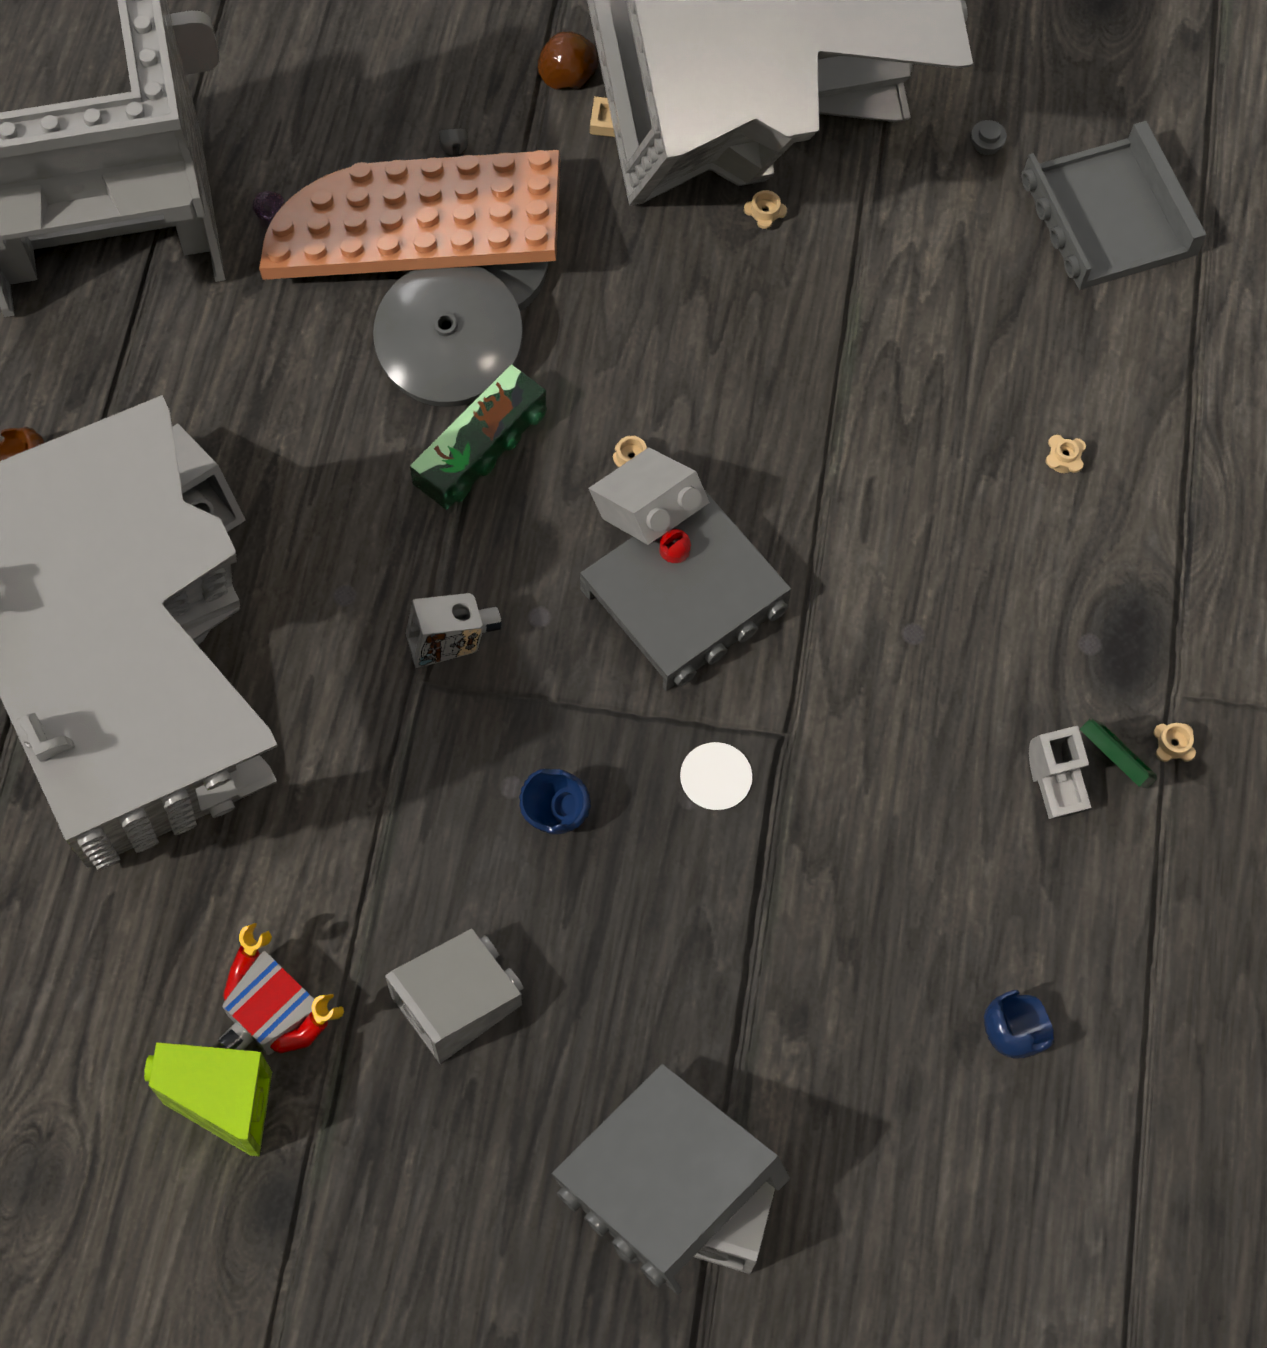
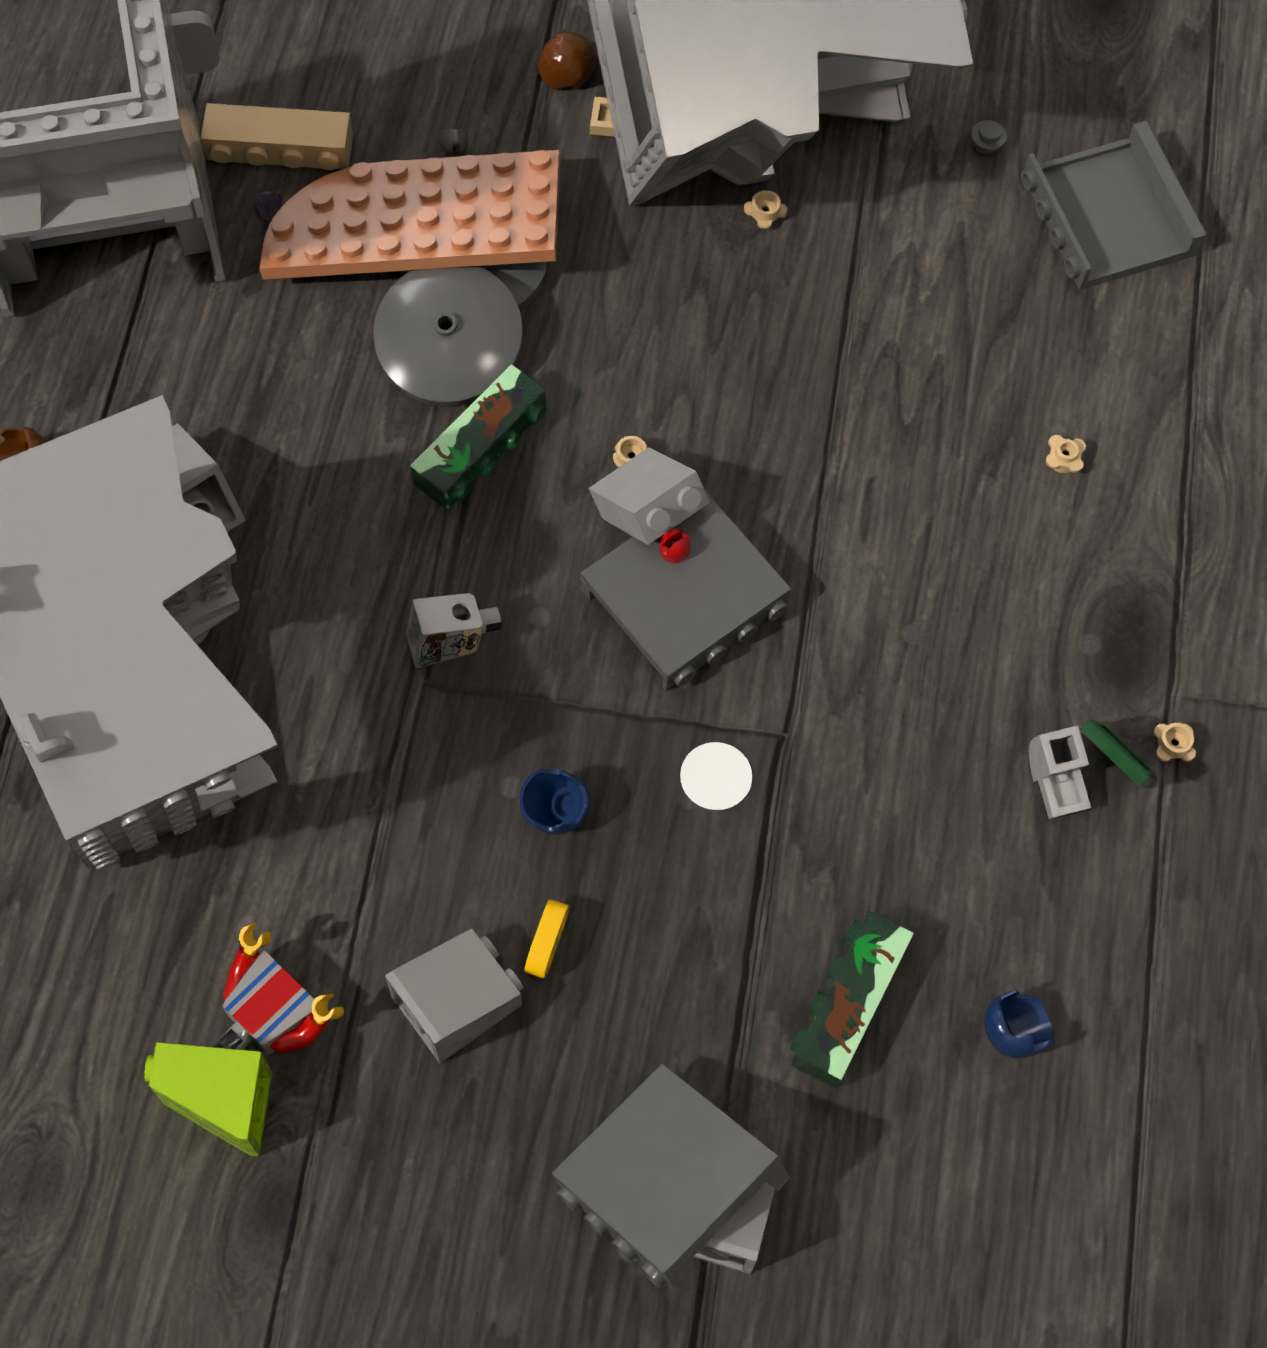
(277, 136): none -> tan brick
(546, 939): none -> yellow beam
(851, 1000): none -> brick

